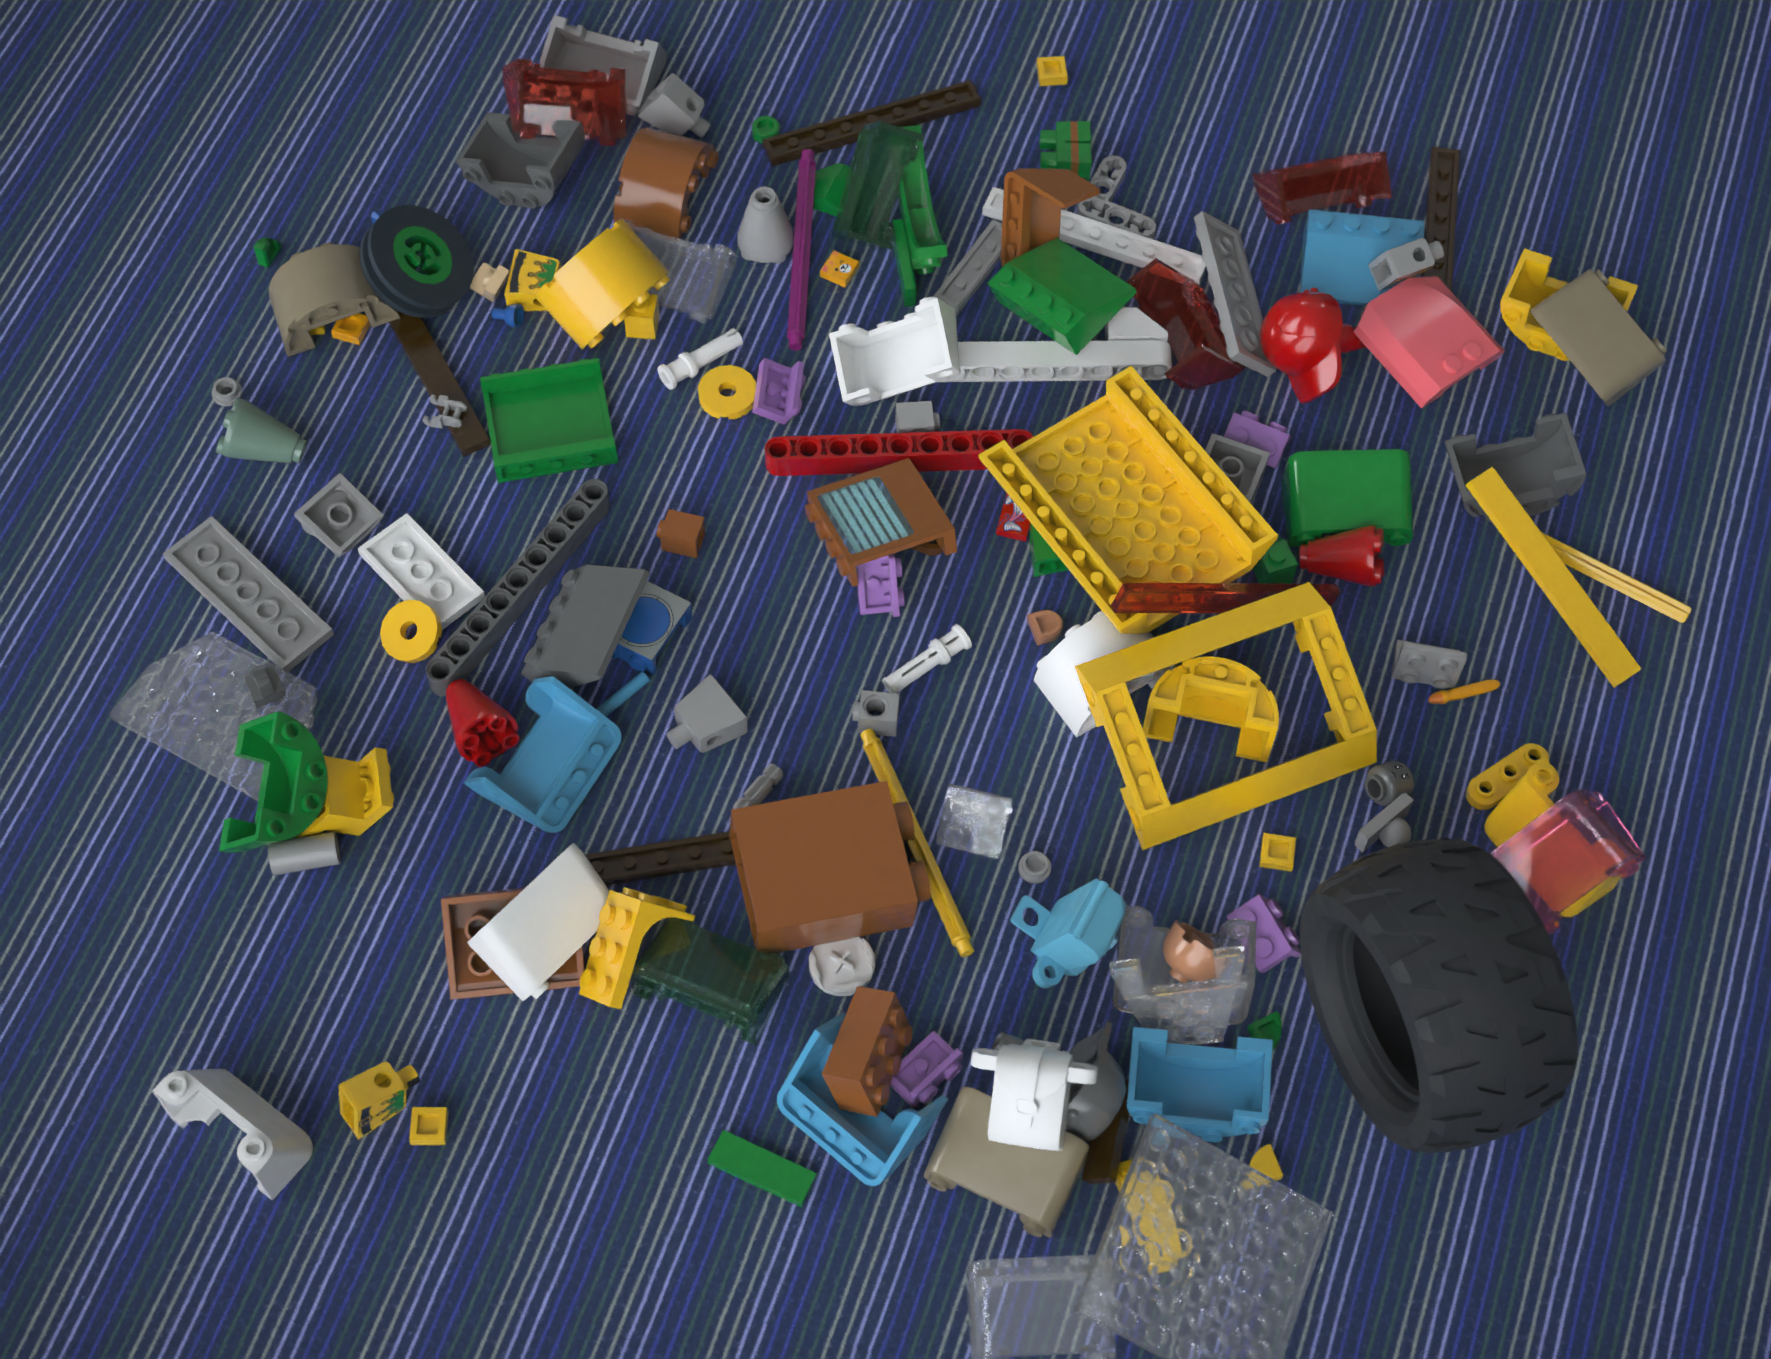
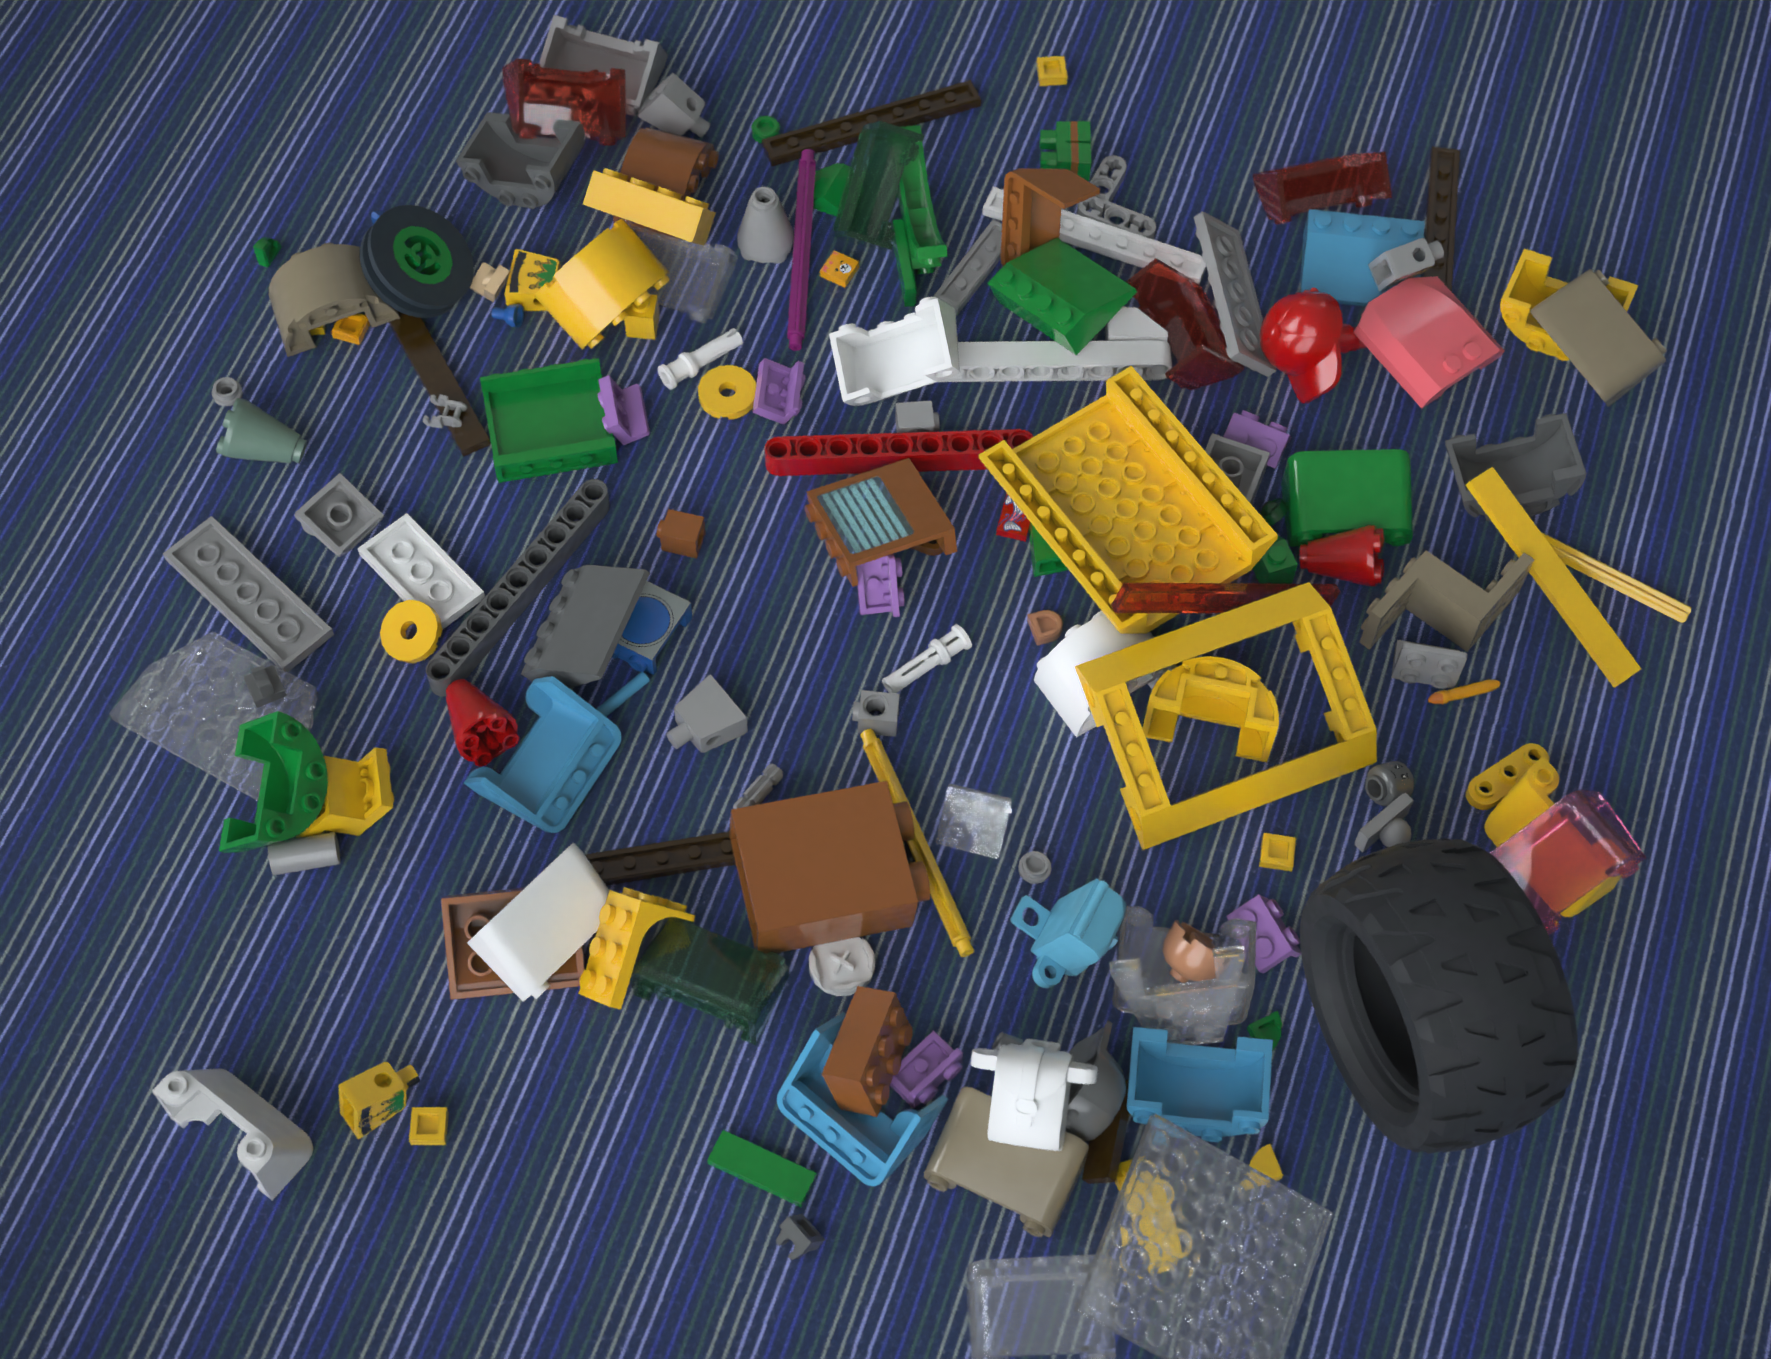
(623, 411): none -> medium lavender bracket
(652, 209): none -> yellow brick
(801, 1233): none -> dark grey tile
(1273, 511): none -> dark green tile
(1444, 600): none -> dark tan bracket

